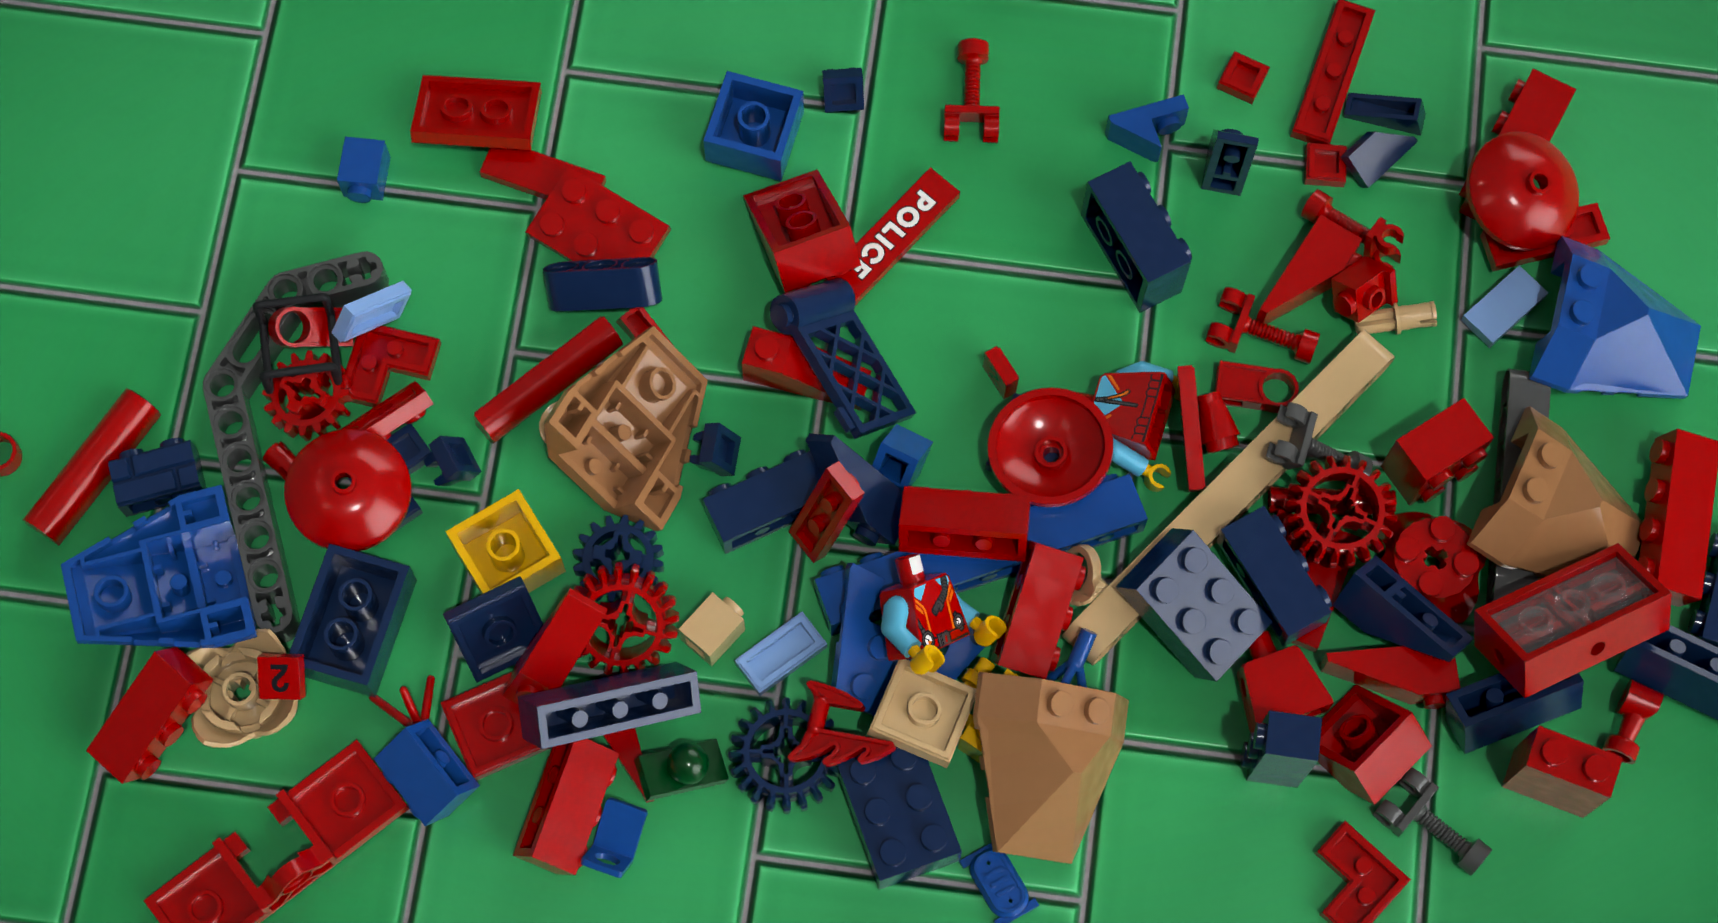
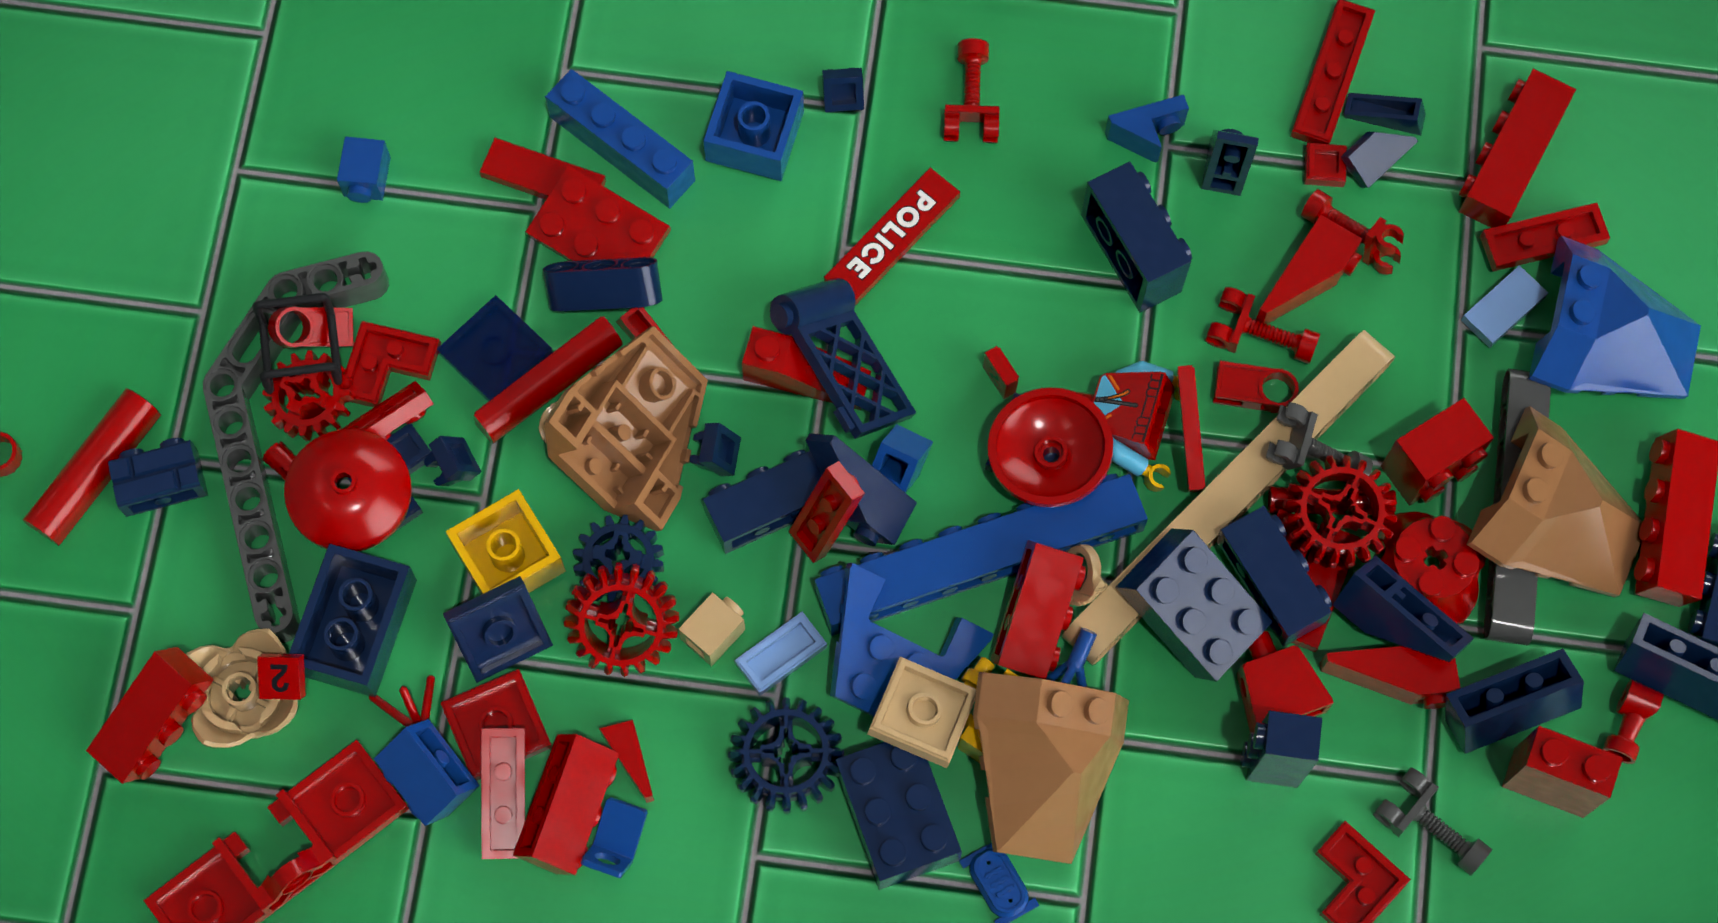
(164, 580): blue wedge -> none
(371, 311): light blue tile -> none
(476, 112): red plate -> none
(494, 349): none -> clear blue tile
(502, 791): none -> plate
(555, 646): red slope -> none
(609, 705): brick -> none
(620, 138): none -> blue brick
(681, 769): dark green tile -> none
(803, 230): red slope -> none
(820, 741): red piece -> none
(928, 615): torso -> none
(964, 523): red brick -> none
(1216, 423): red cone -> none
(1243, 77): red tile -> none
(1363, 288): red brick -> none
(1370, 743): red slope -> none
(1399, 318): tan axle -> none
(1507, 200): red dish -> none
(1572, 620): red brick -> none

